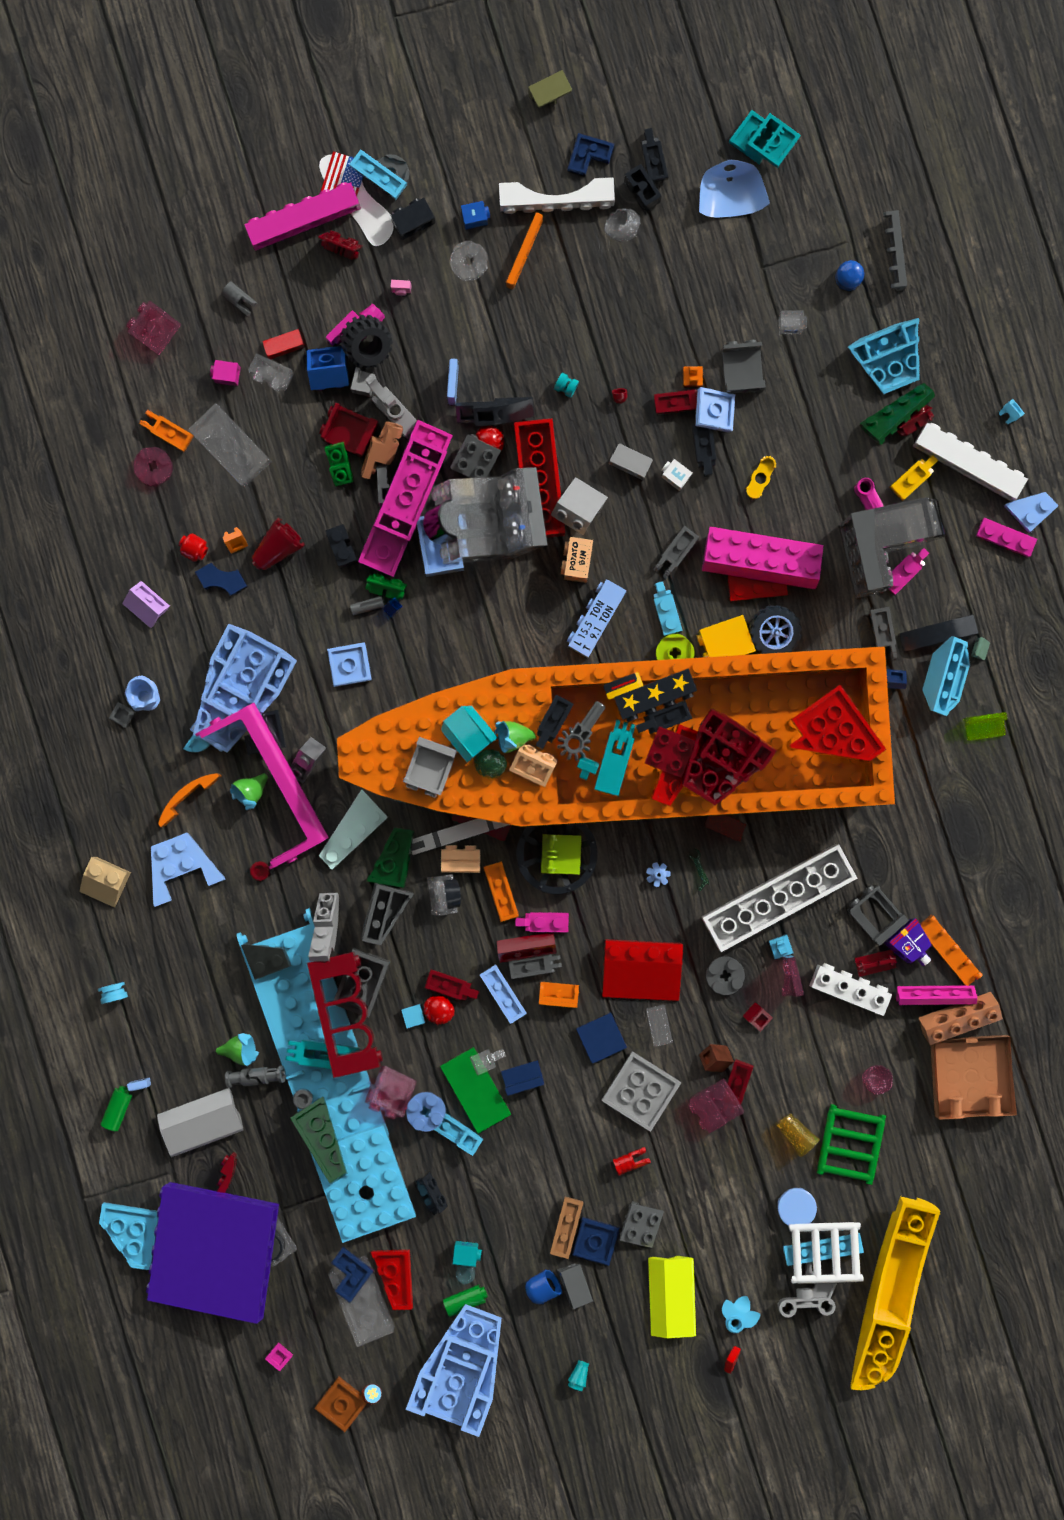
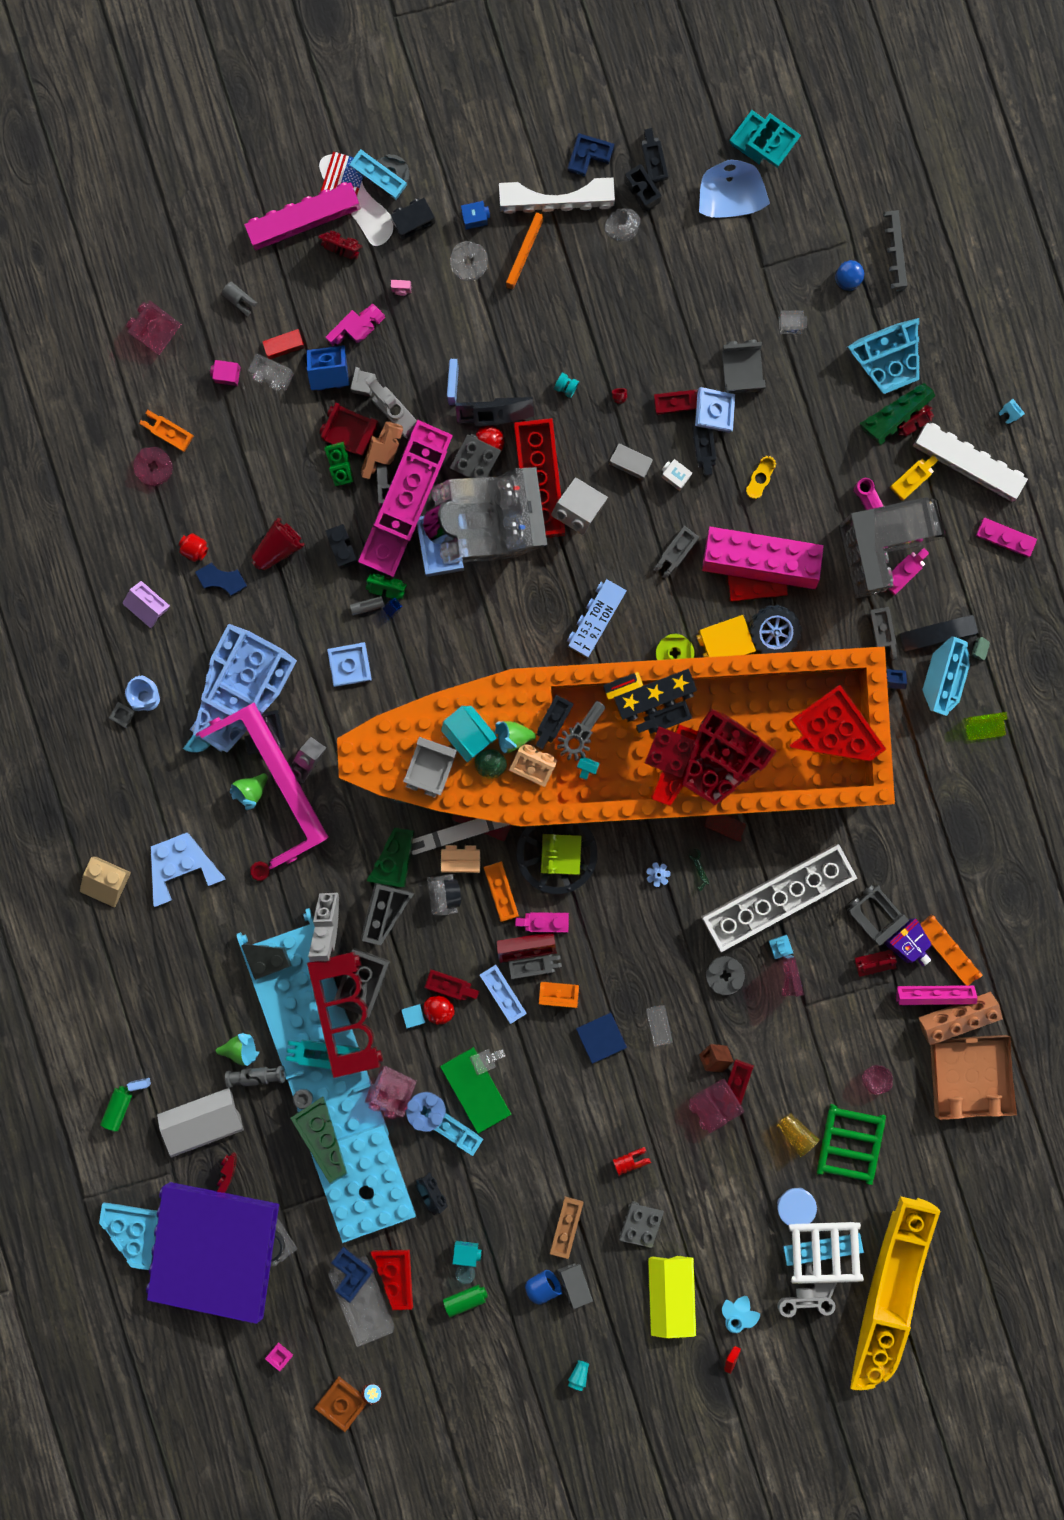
(112, 993): medium azure wheel -> none
(169, 812): orange slope -> none
(230, 445): clear brick -> none
(235, 540): orange tile -> none
(354, 828): light aqua wing -> none
(356, 332): black tyre -> none
(460, 1372): light blue wedge -> none
(522, 1077): dark blue panel -> none
(549, 89): olive panel -> none
(578, 559): light nougat brick -> none
(595, 1241): dark blue tile -> none
(614, 765): teal hinge -> none
(641, 1091): light grey plate -> none
(642, 969): red slope -> none
(666, 610): medium azure hinge -> none
(693, 376): orange tile -> none
(757, 1017): dark red slope -> none
(851, 990): white brick -> none
(1031, 510): light blue wing -> none

